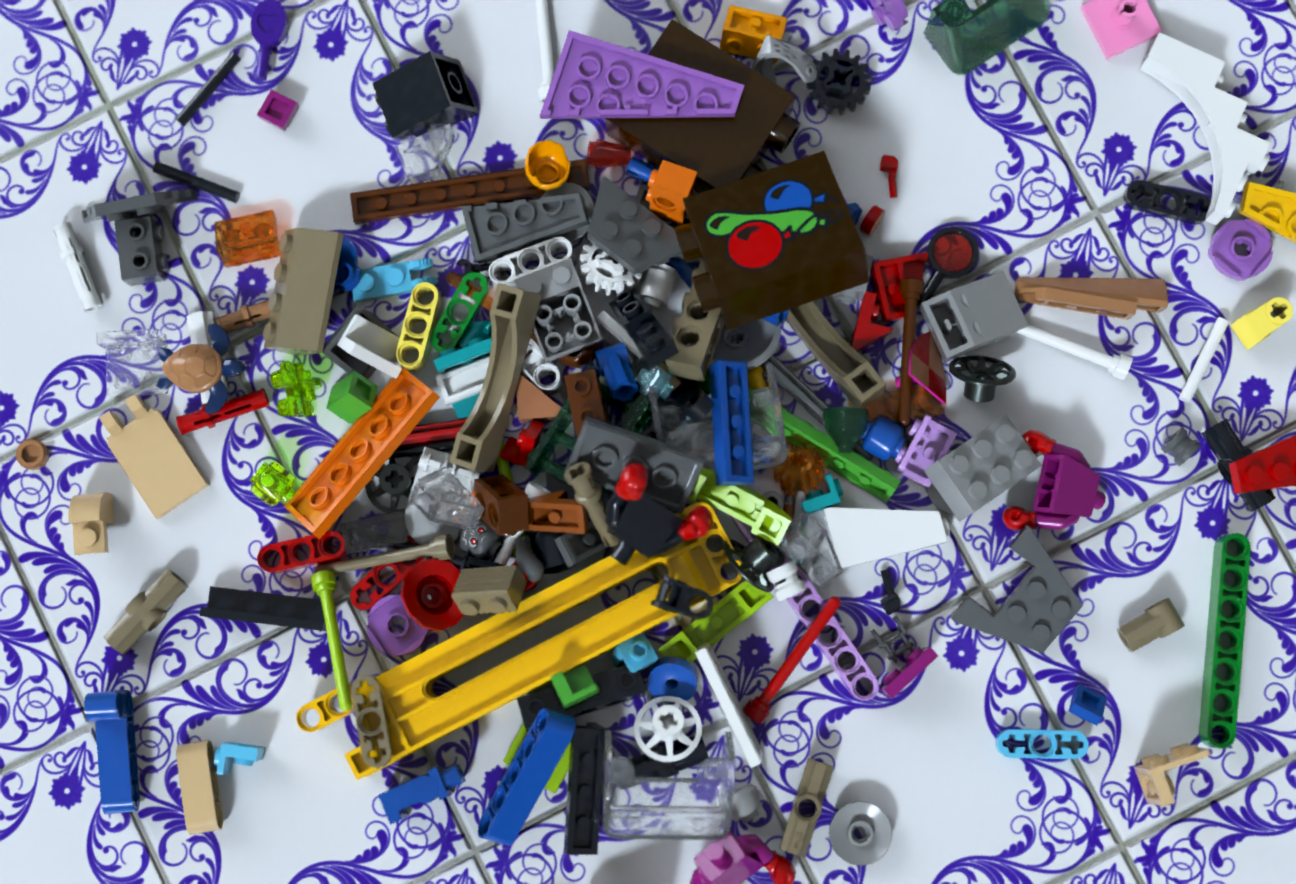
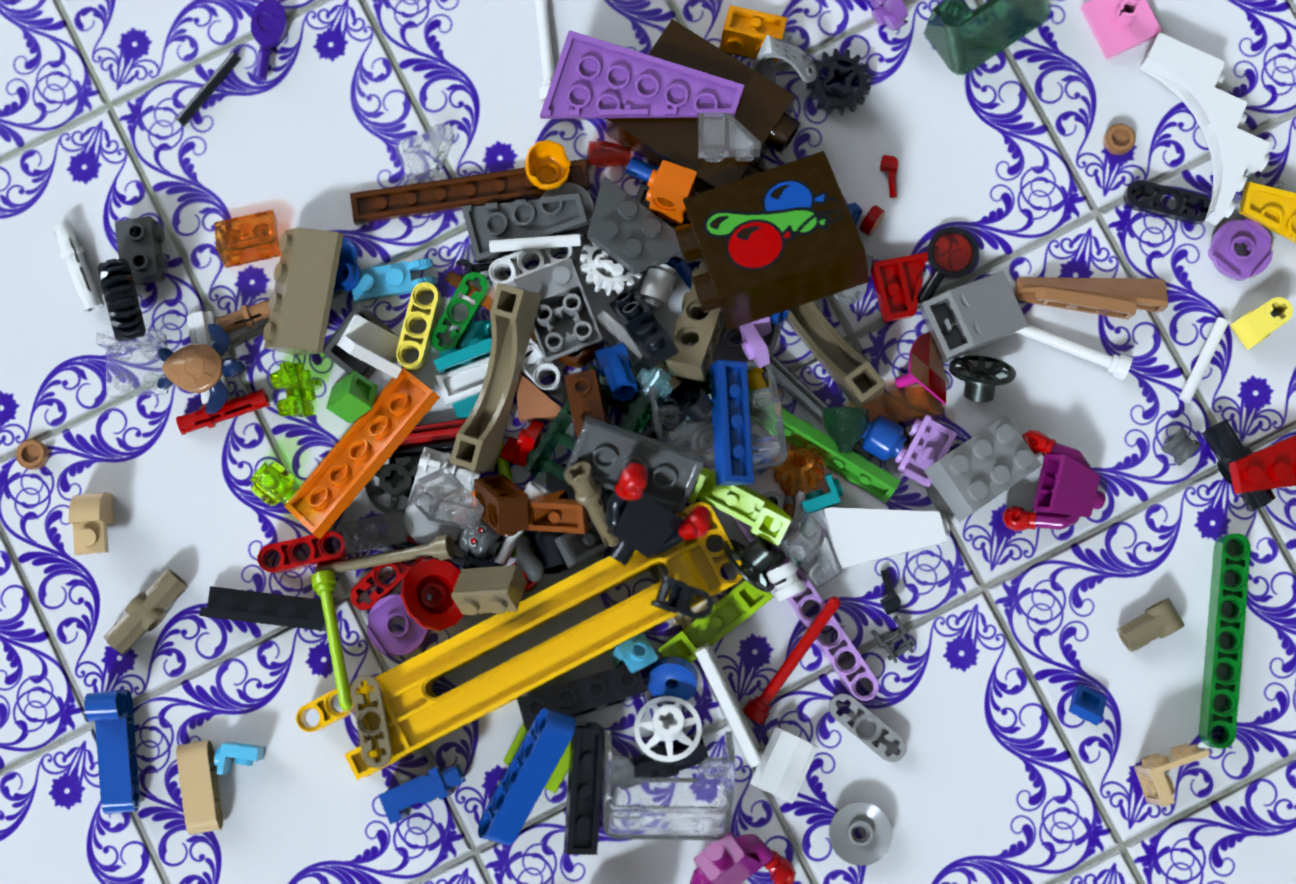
(121, 299): none -> black gear
(142, 205): dark grey wing -> none
(153, 458): tan tile -> none
(196, 182): black bar -> none
(278, 110): magenta plate -> none
(424, 95): black slope -> none
(535, 243): none -> white bar
(574, 686): bright green panel -> none
(724, 137): none -> clear slope
(745, 803): light grey cone -> none
(753, 344): none -> lavender bracket
(784, 765): none -> white panel
(800, 827): dark tan piece -> none
(868, 333): red slope -> none
(891, 735): none -> light grey beam
(911, 291): reddish brown piece -> none
(916, 663): magenta plate -> none
(1035, 608): dark grey wing -> none
(1065, 736): medium azure beam -> none
(1119, 139): none -> medium nougat tile

